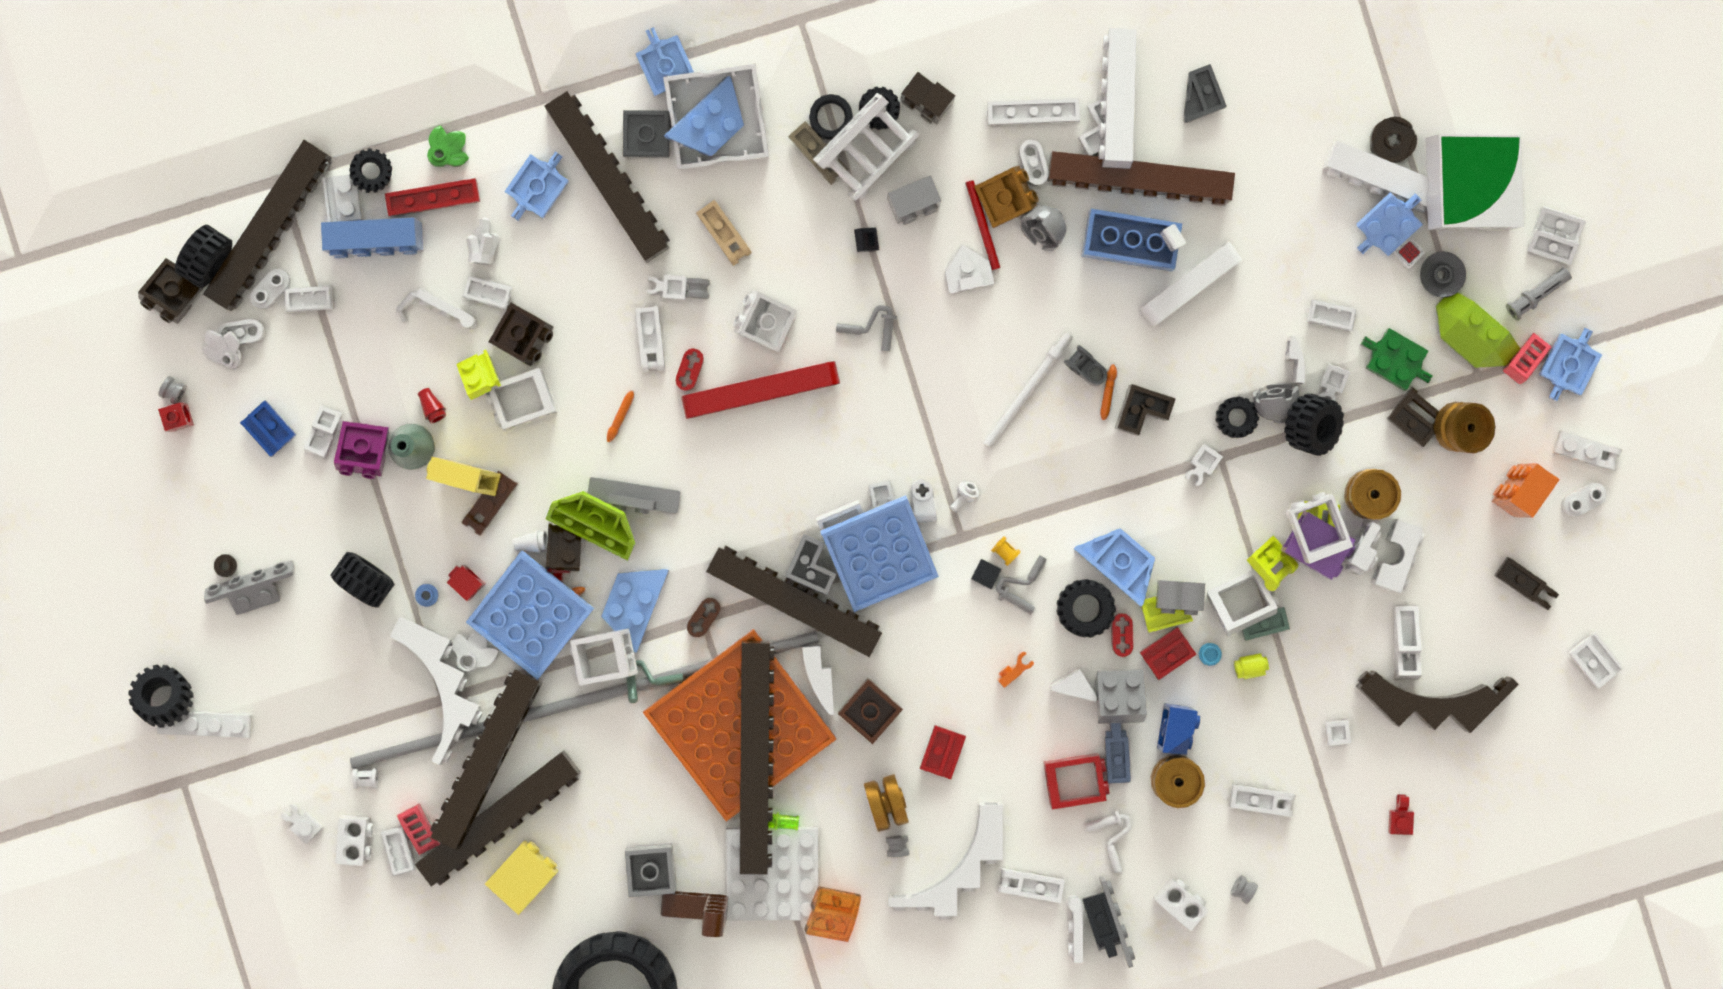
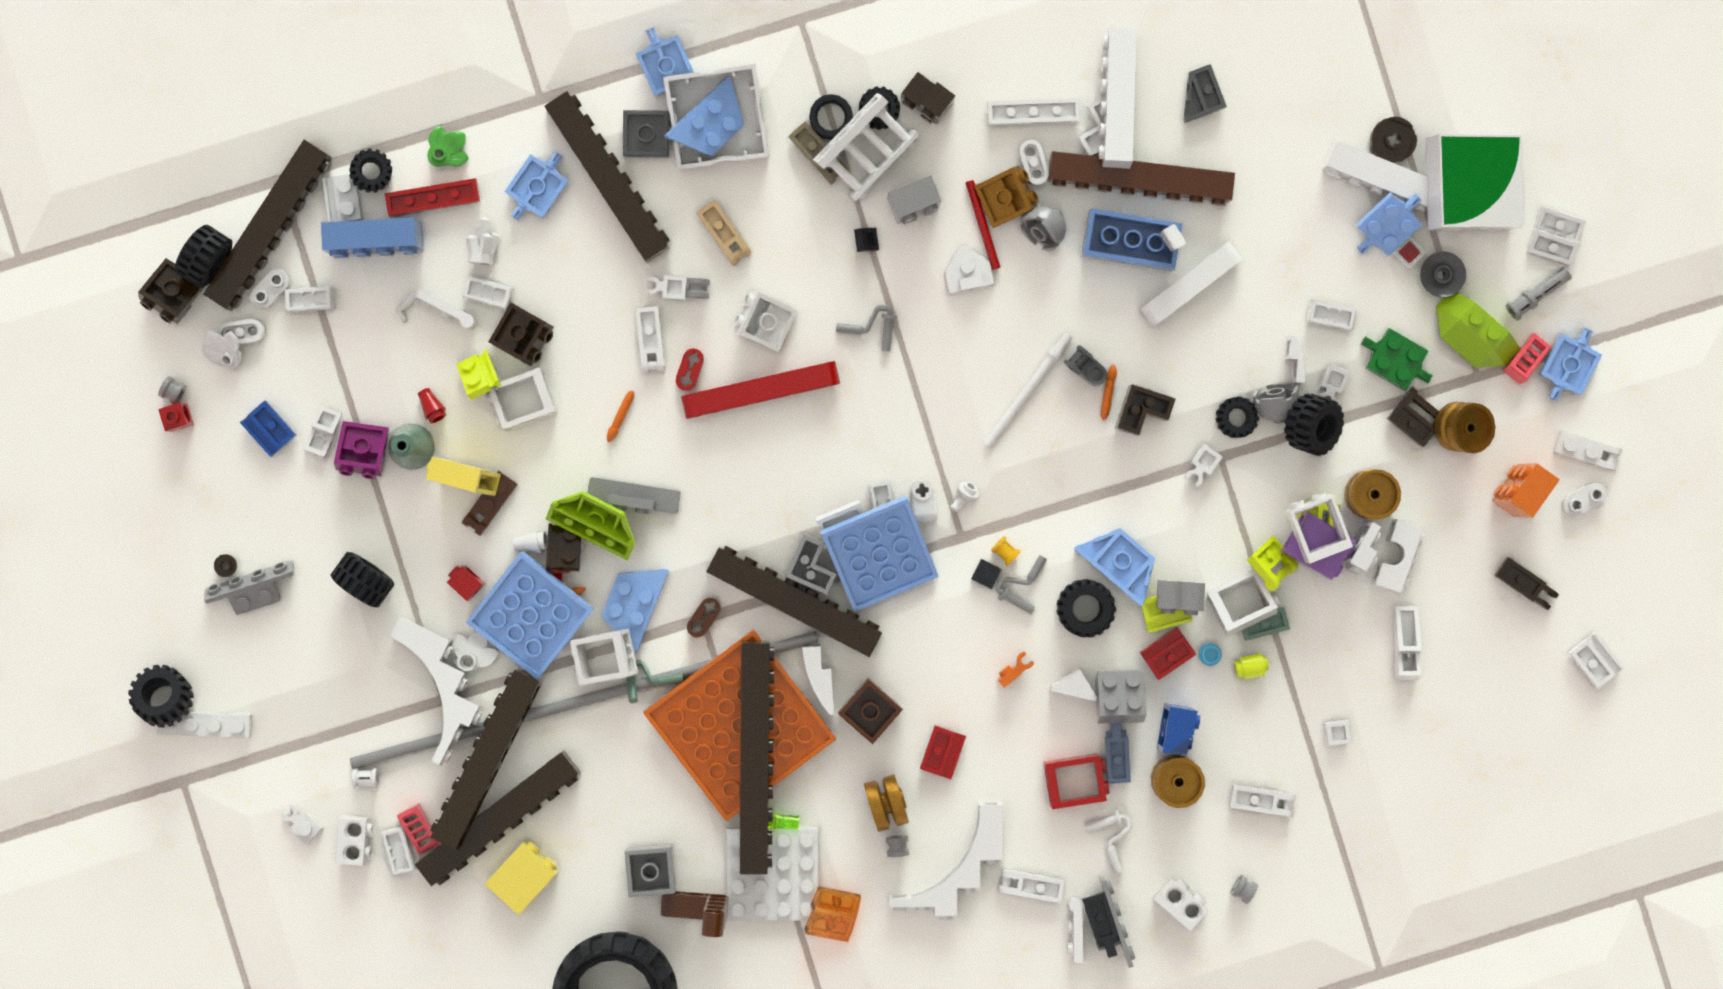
(433, 595): medium blue plate -> none
(1116, 635): red beam -> none
(1401, 820): red plate -> none
(1465, 708): dark brown arch -> none

